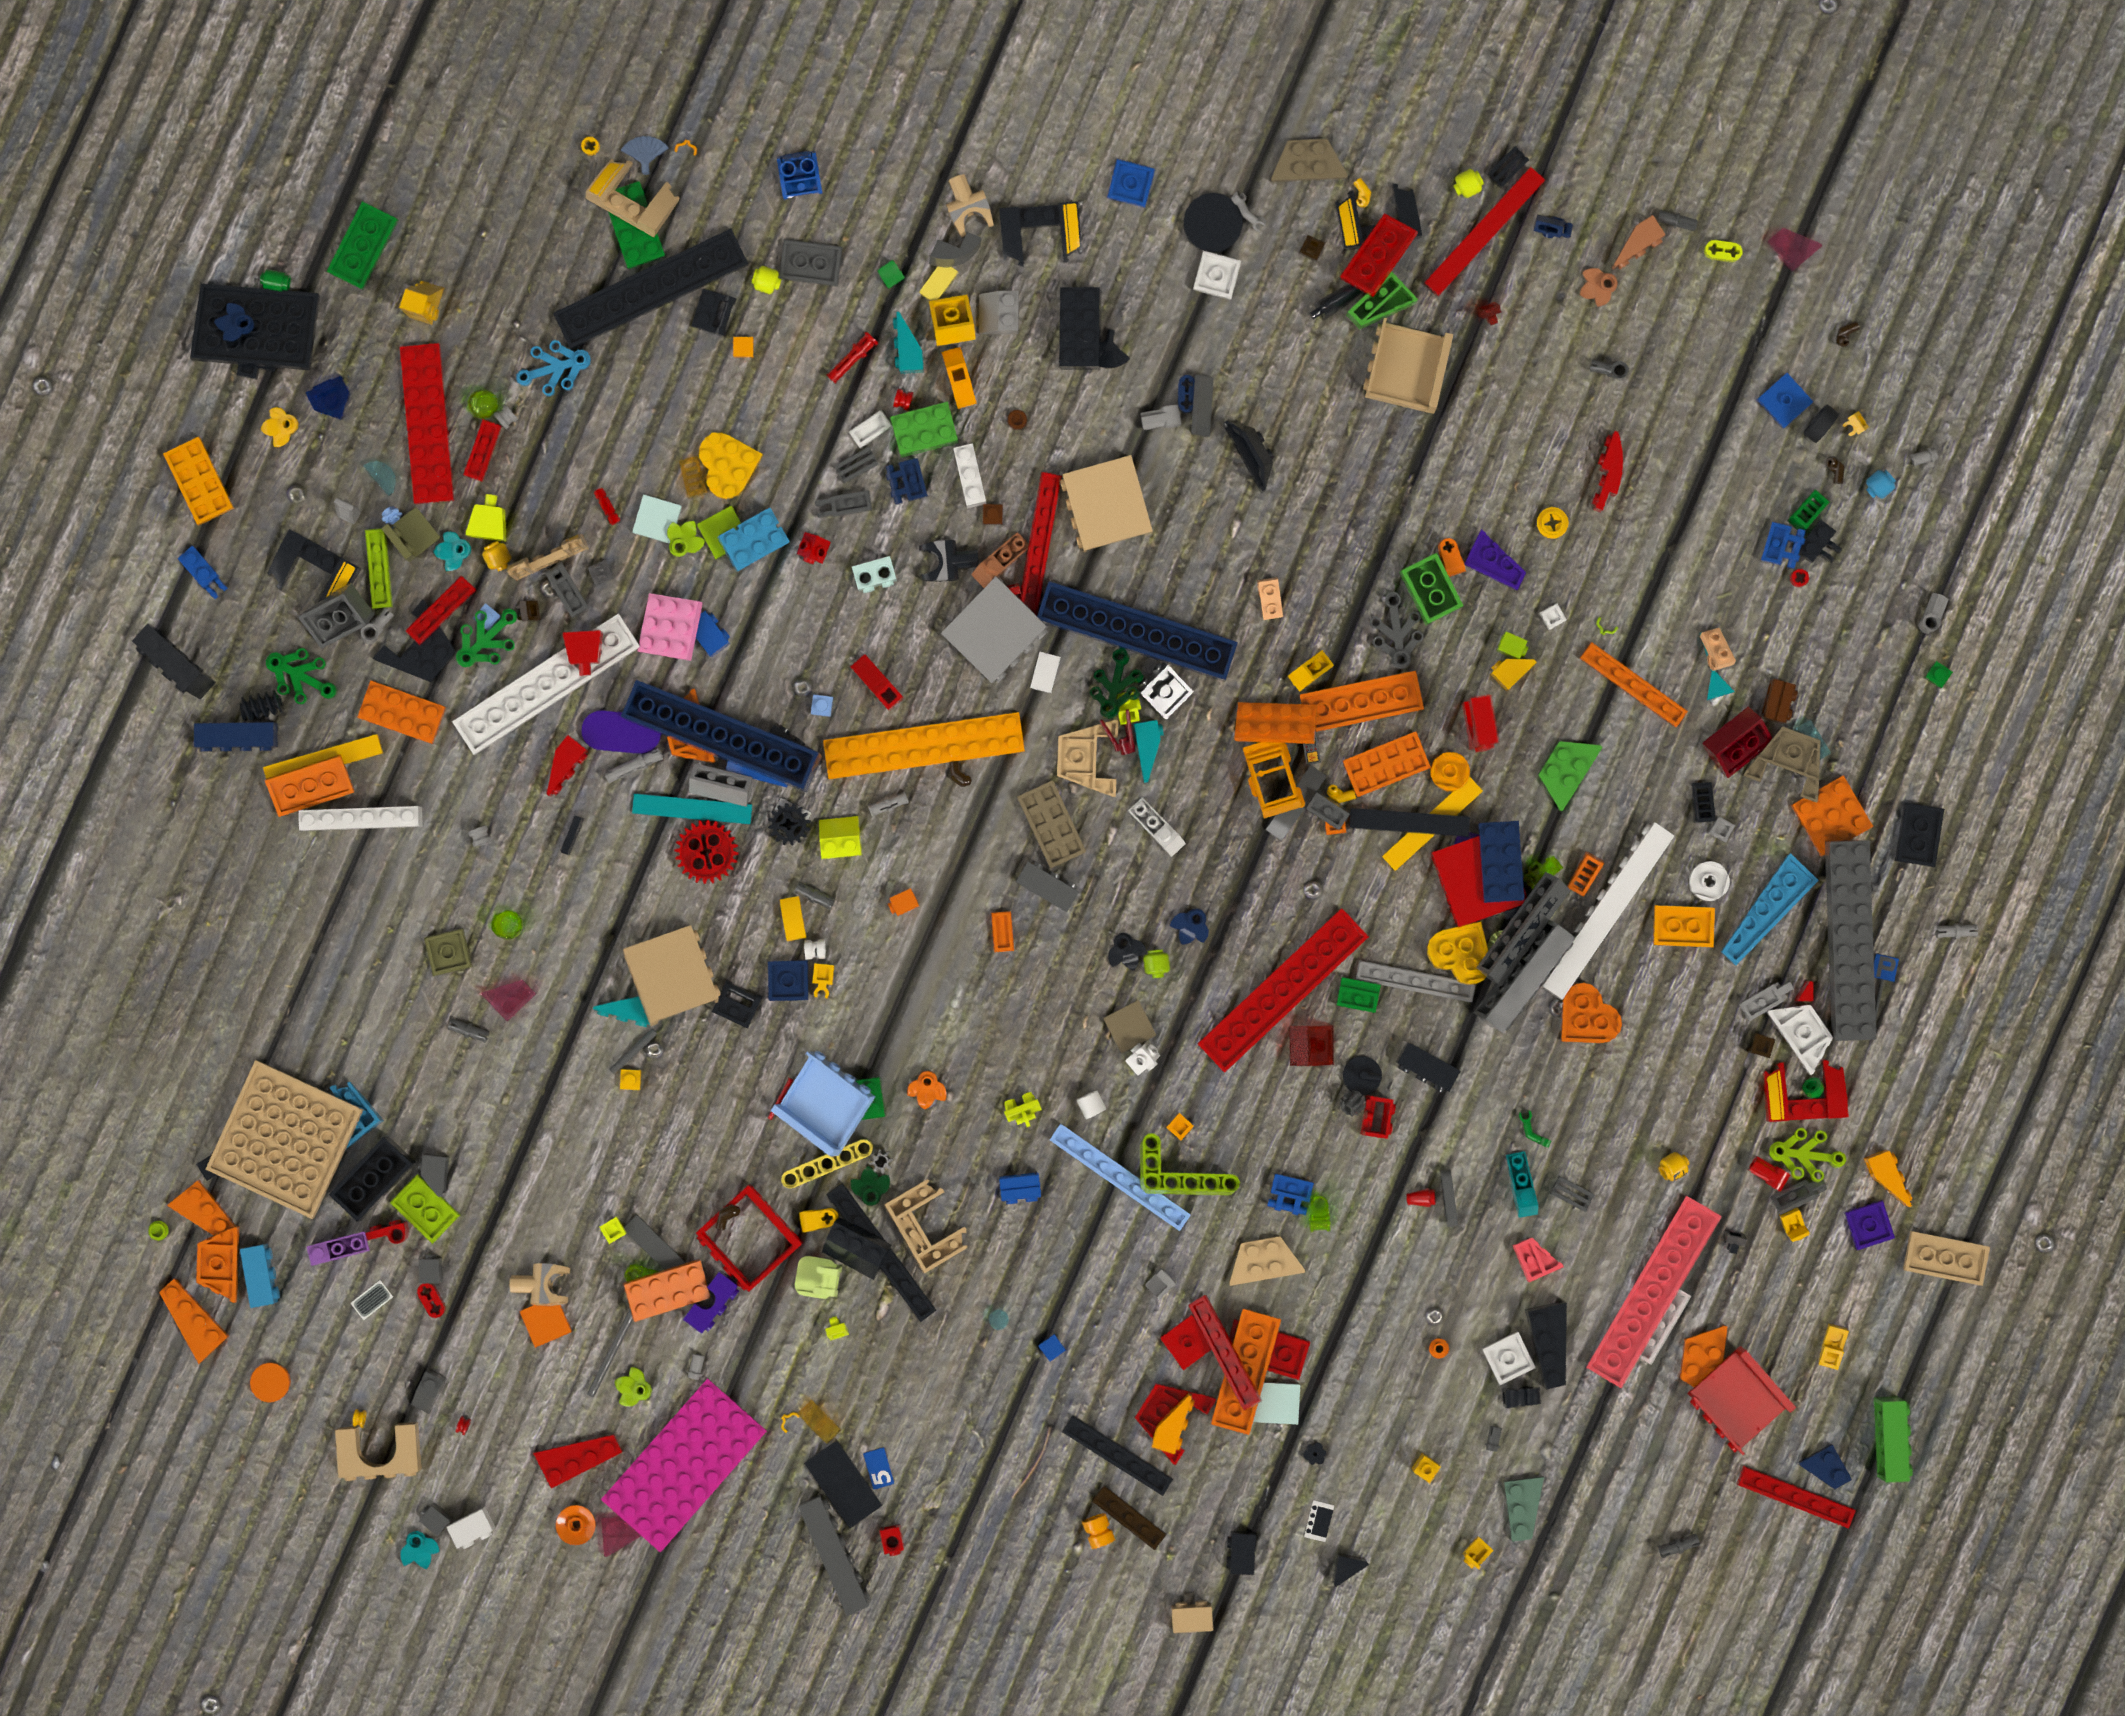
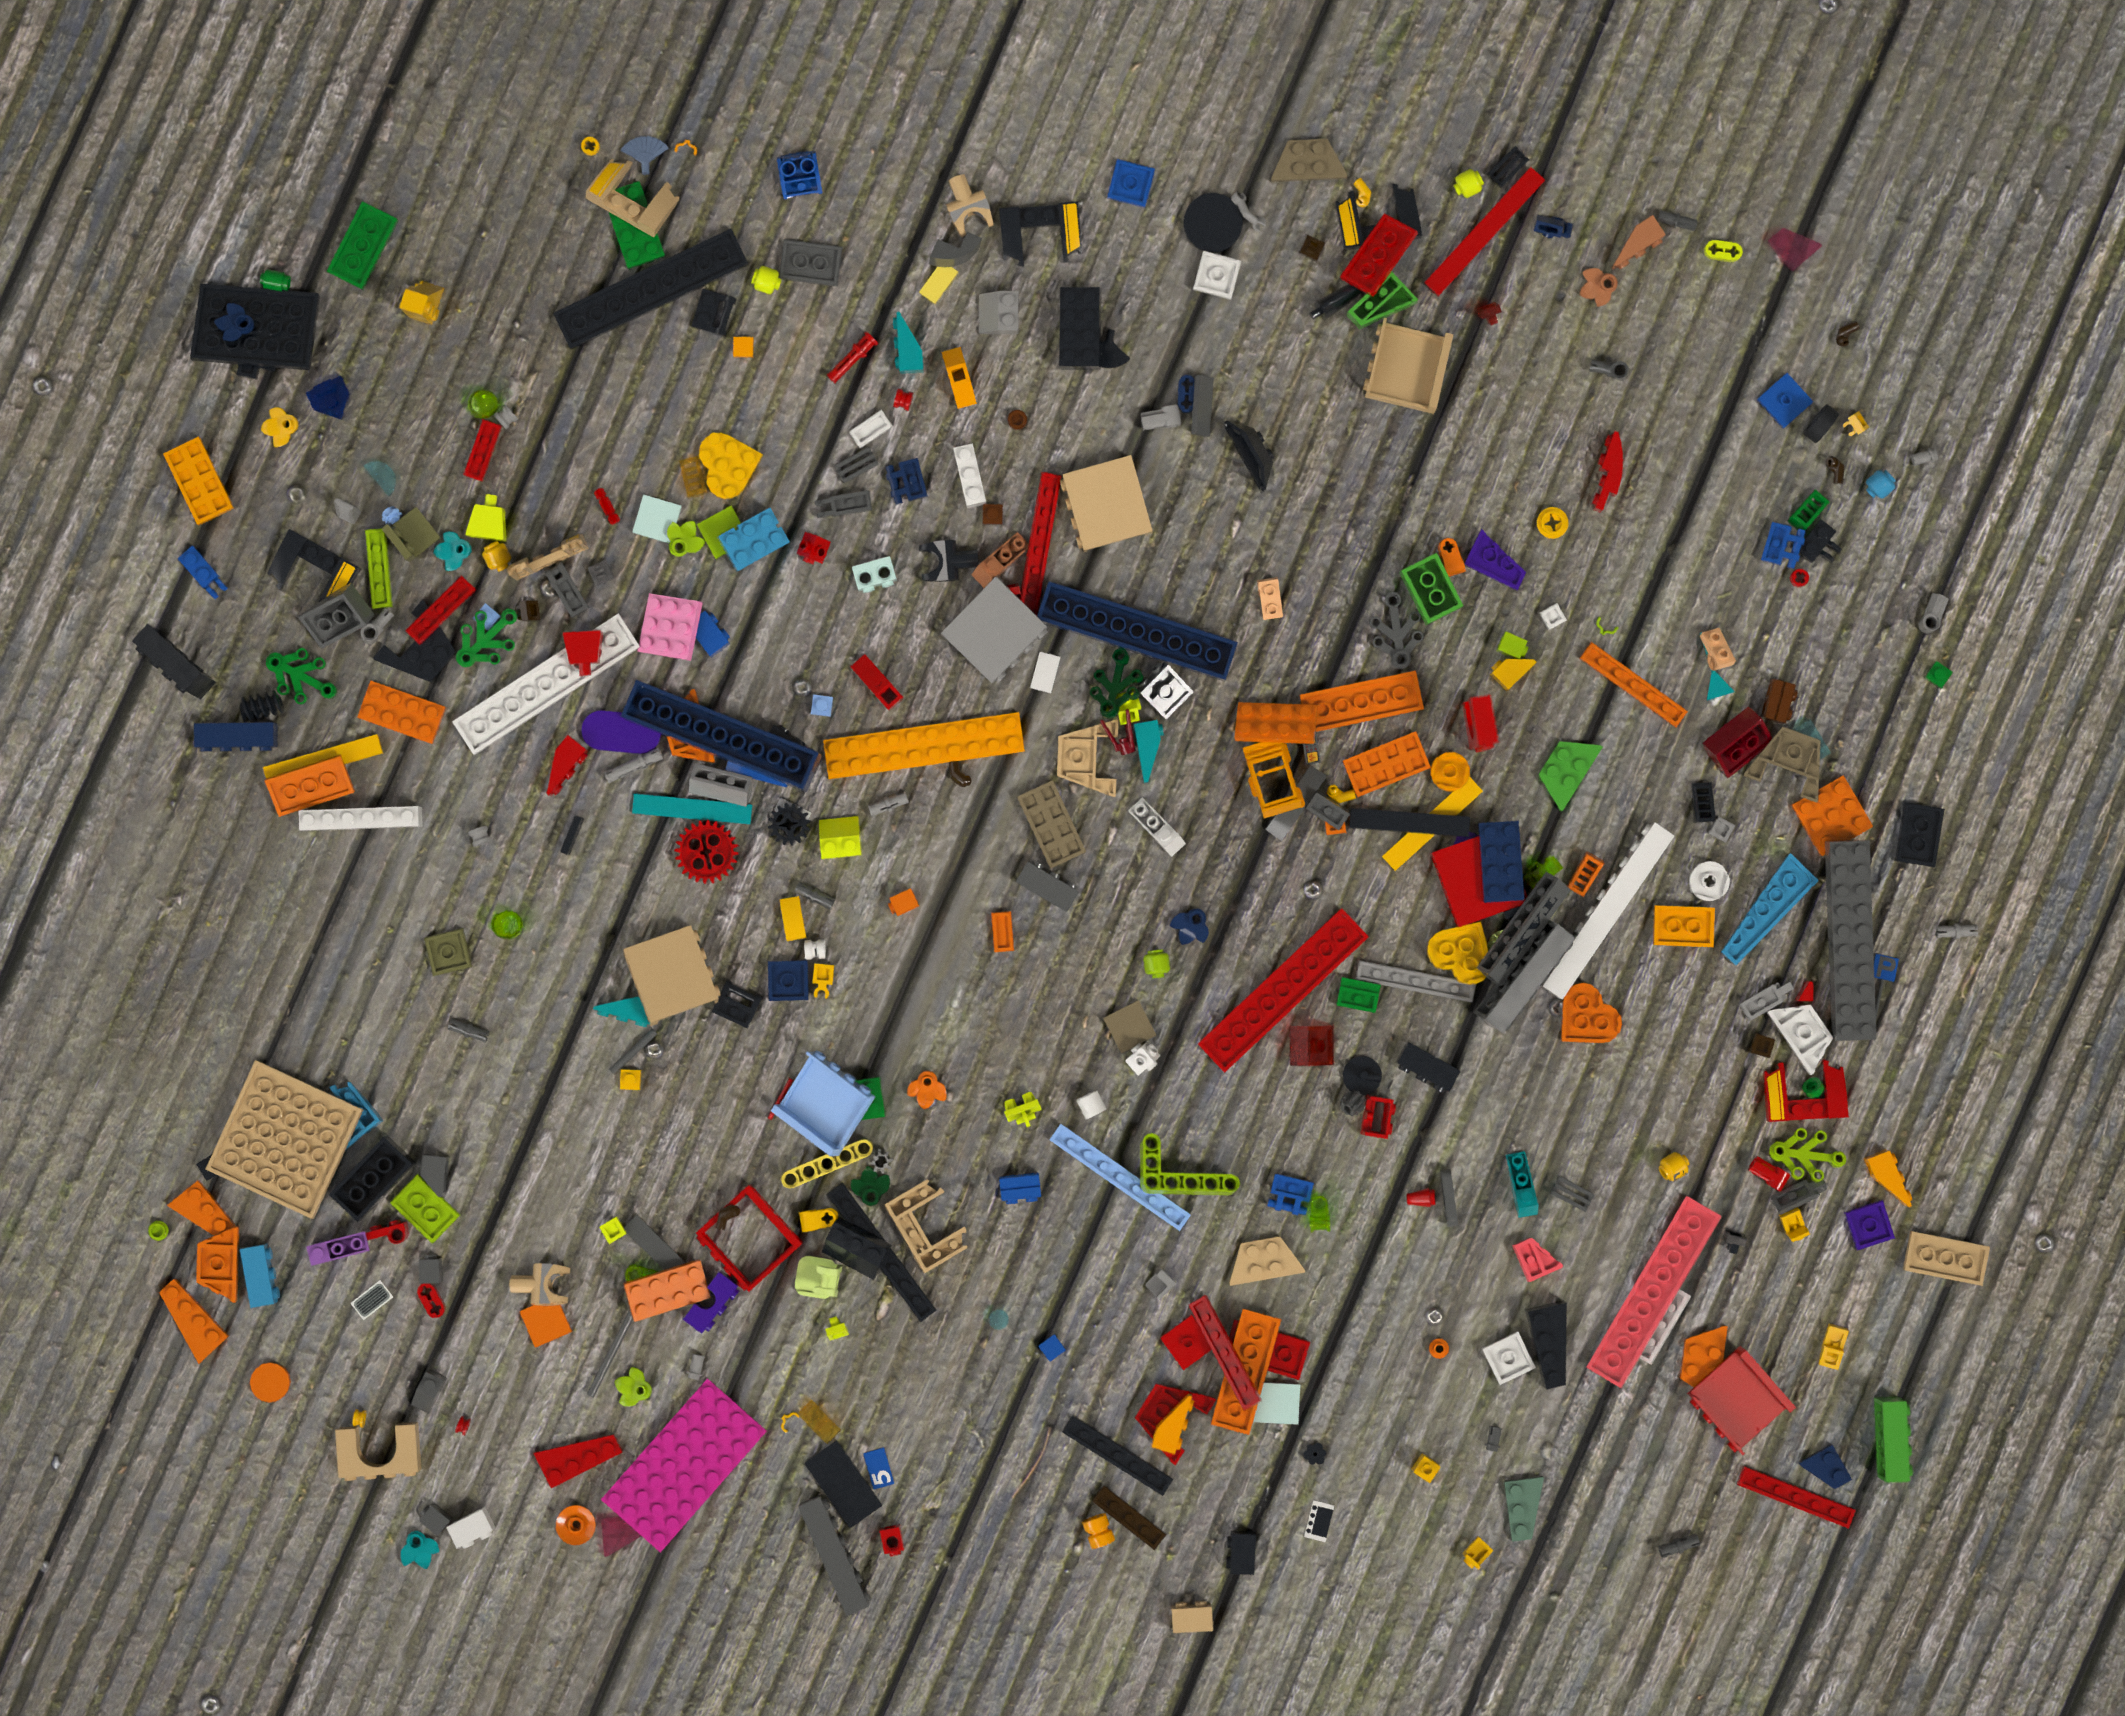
(427, 423): red plate -> none
(509, 998): clear pink wing -> none
(557, 367): dark azure plant -> none
(890, 274): green slope -> none
(924, 429): bright green brick -> none
(952, 320): yellow slope -> none
(1126, 954): black plate -> none
(1180, 1126): light orange plate -> none
(1310, 670): yellow slope -> none
(1346, 1567): black slope -> none
(1524, 1396): black leg -> none
(1530, 1134): green arm -> none

